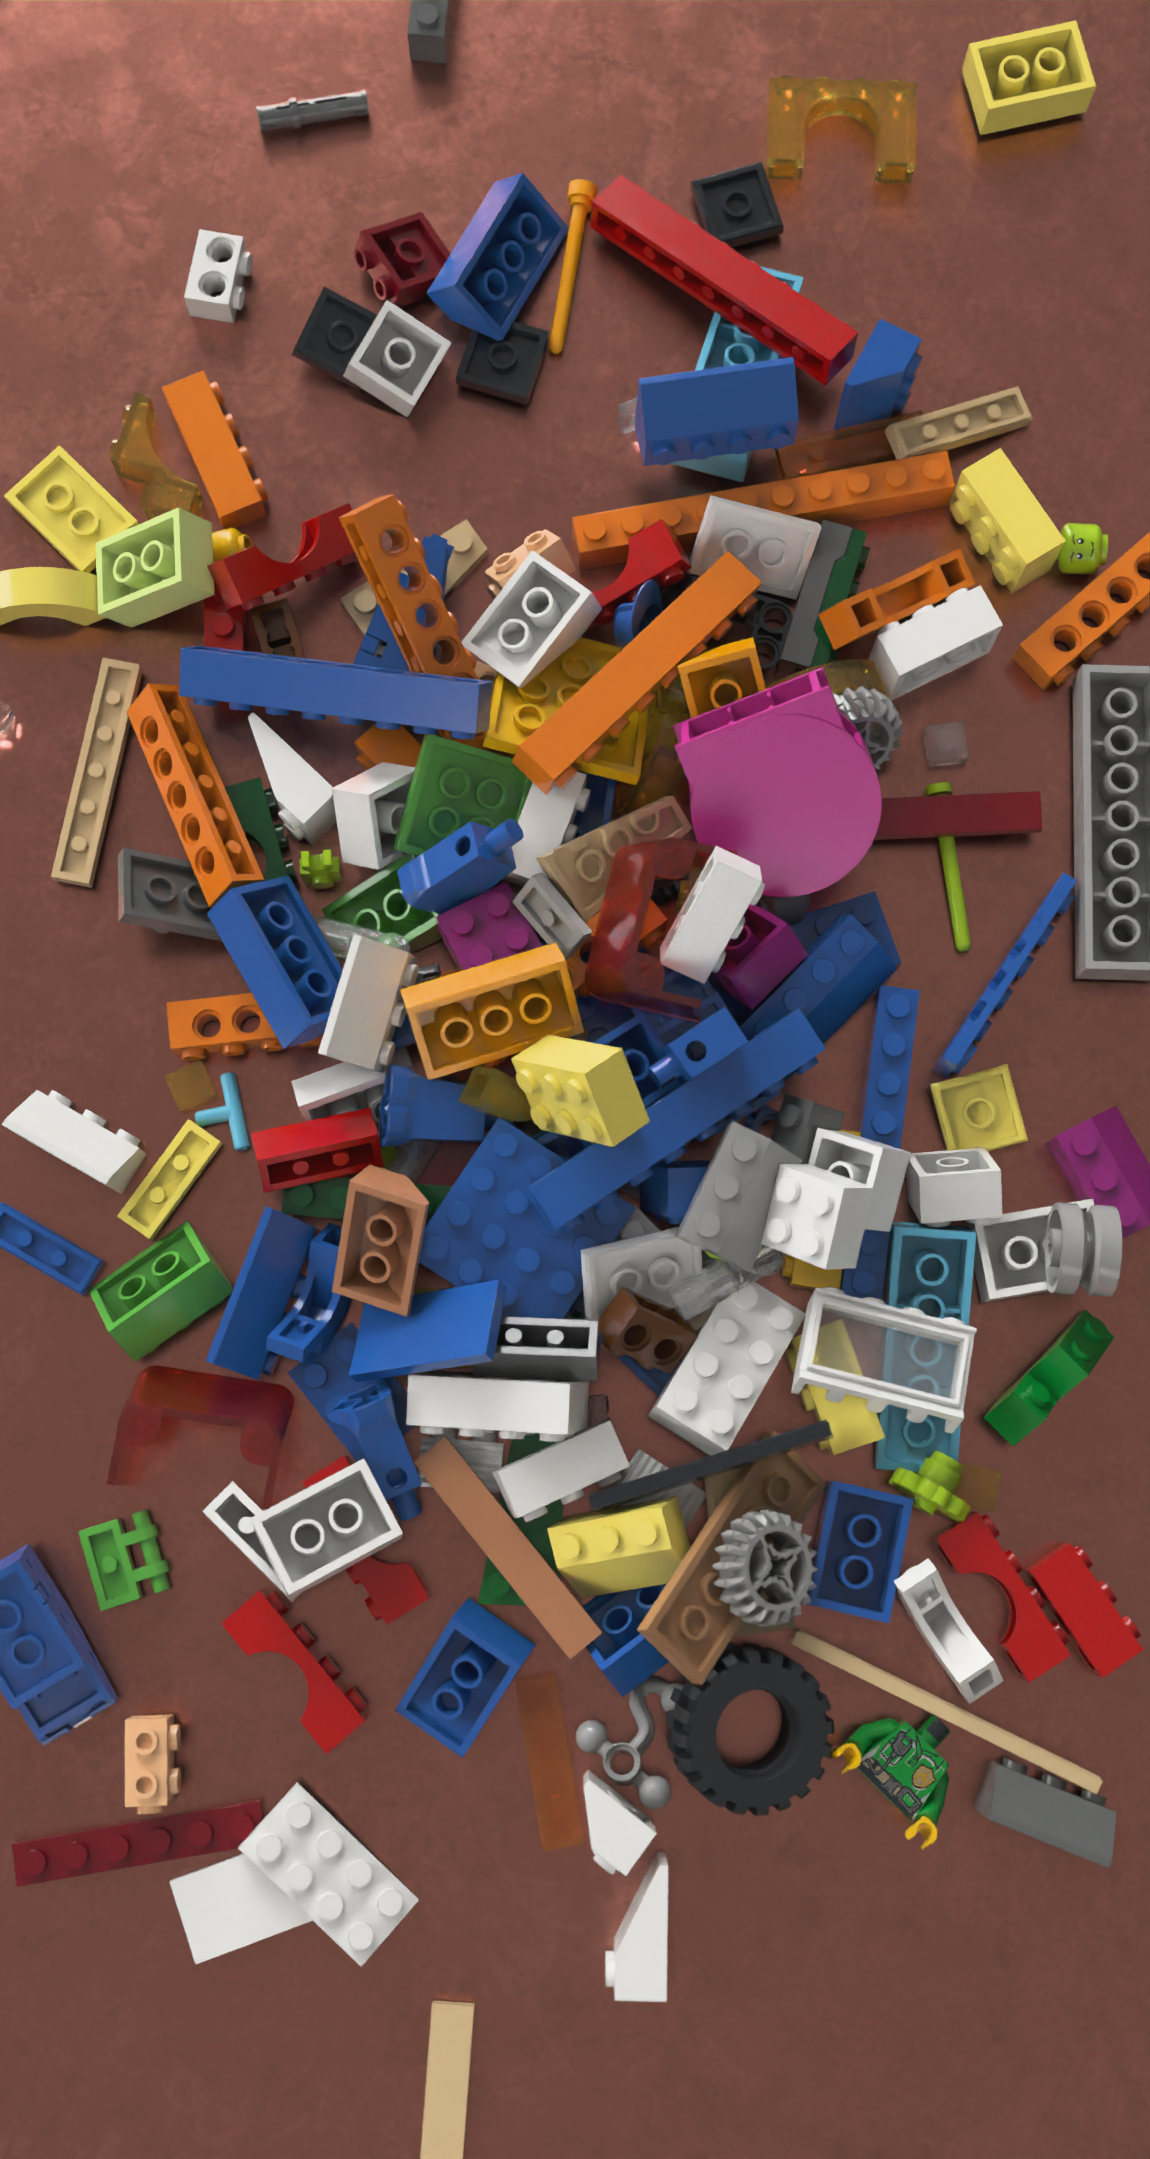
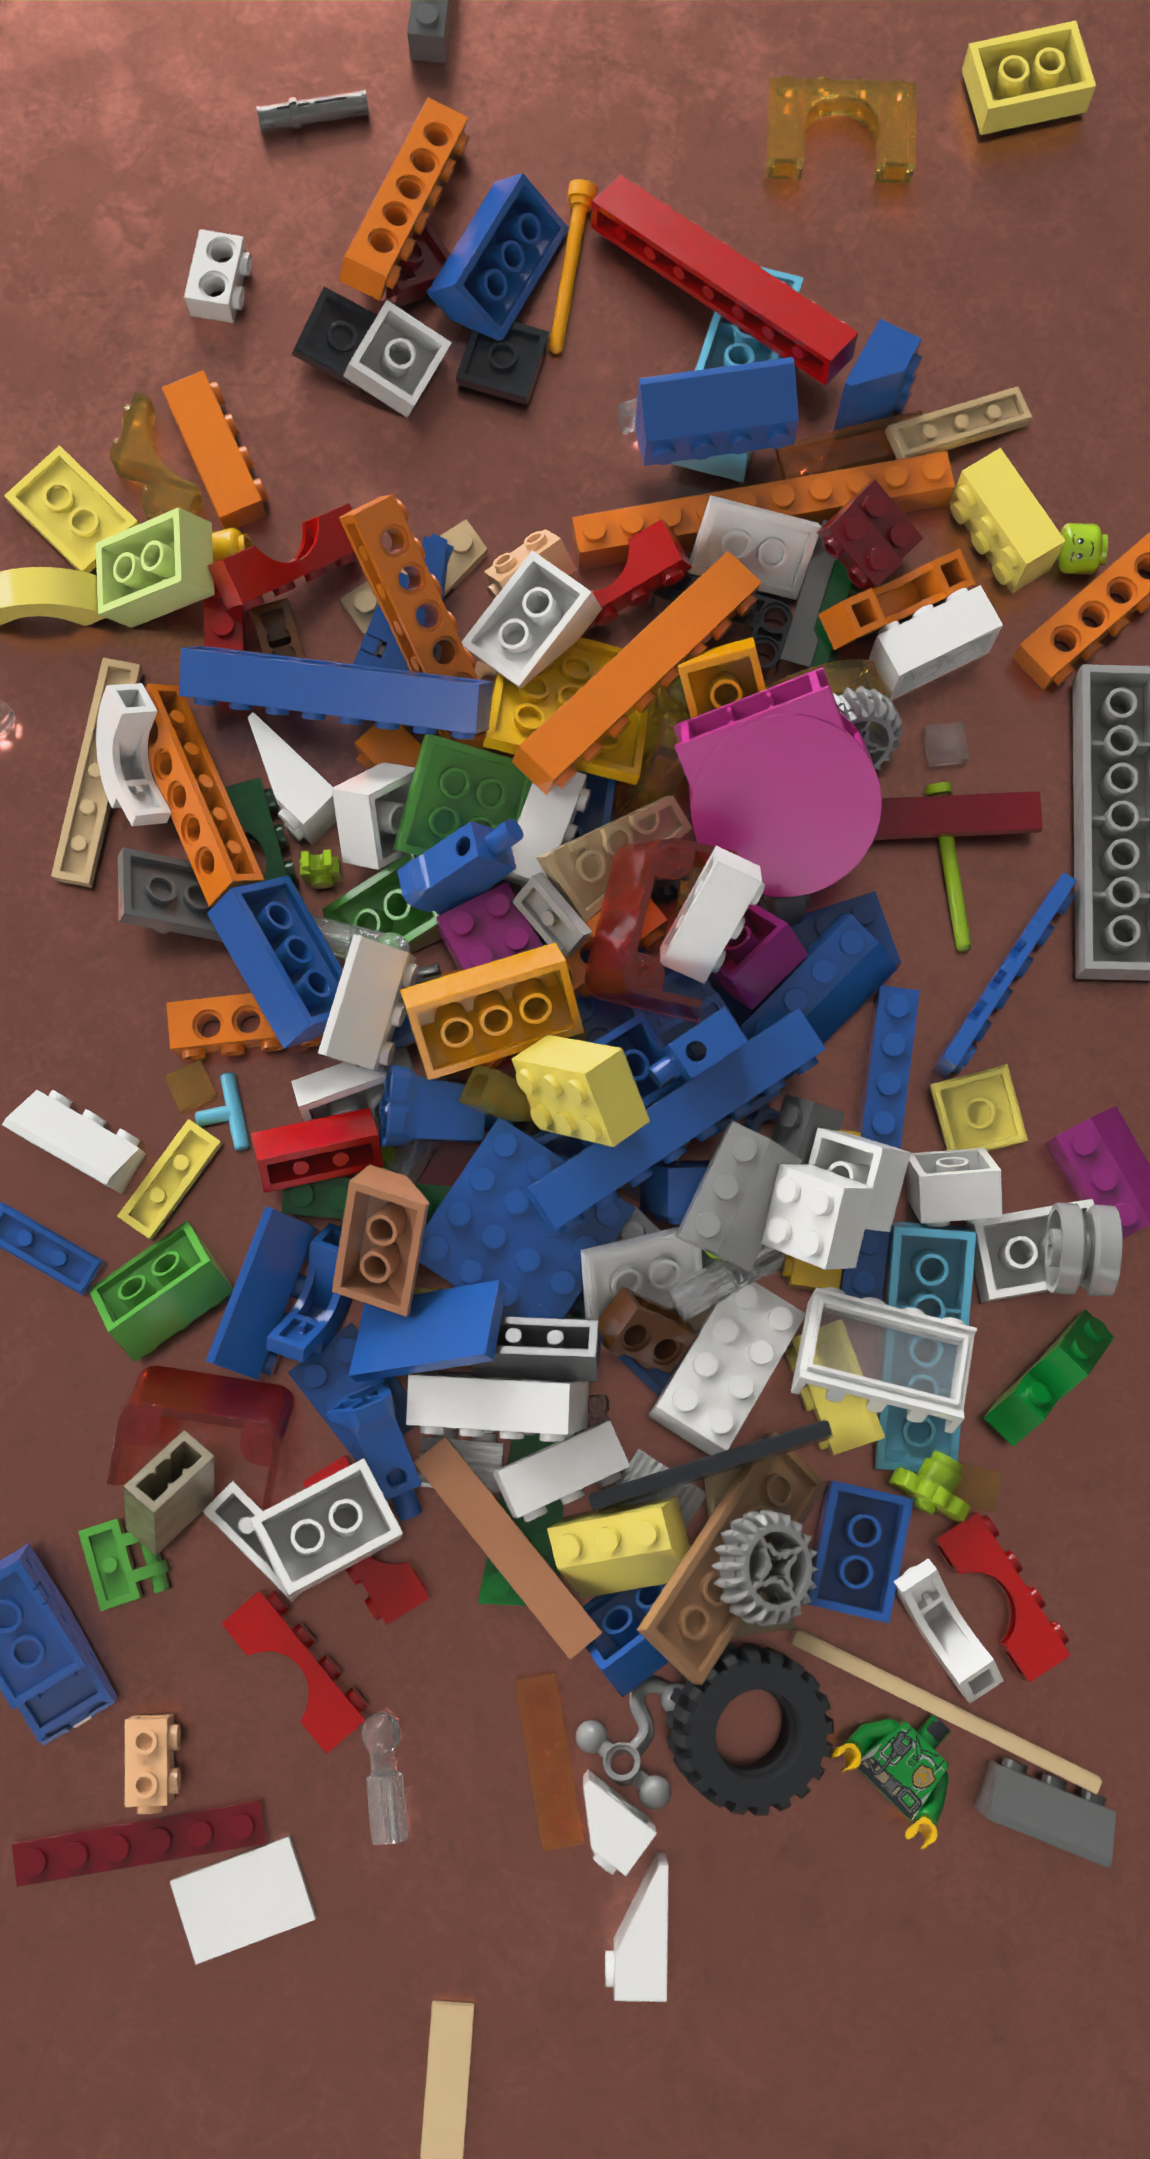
(122, 754): none -> white arch
(169, 1492): none -> dark tan brick
(328, 1874): white plate -> none
(385, 1784): none -> clear piece
(403, 200): none -> orange brick
(465, 1677): blue slope -> none
(637, 615): blue piece -> none
(738, 205): black plate -> none
(869, 536): none -> dark red plate
(1084, 1608): red brick -> none

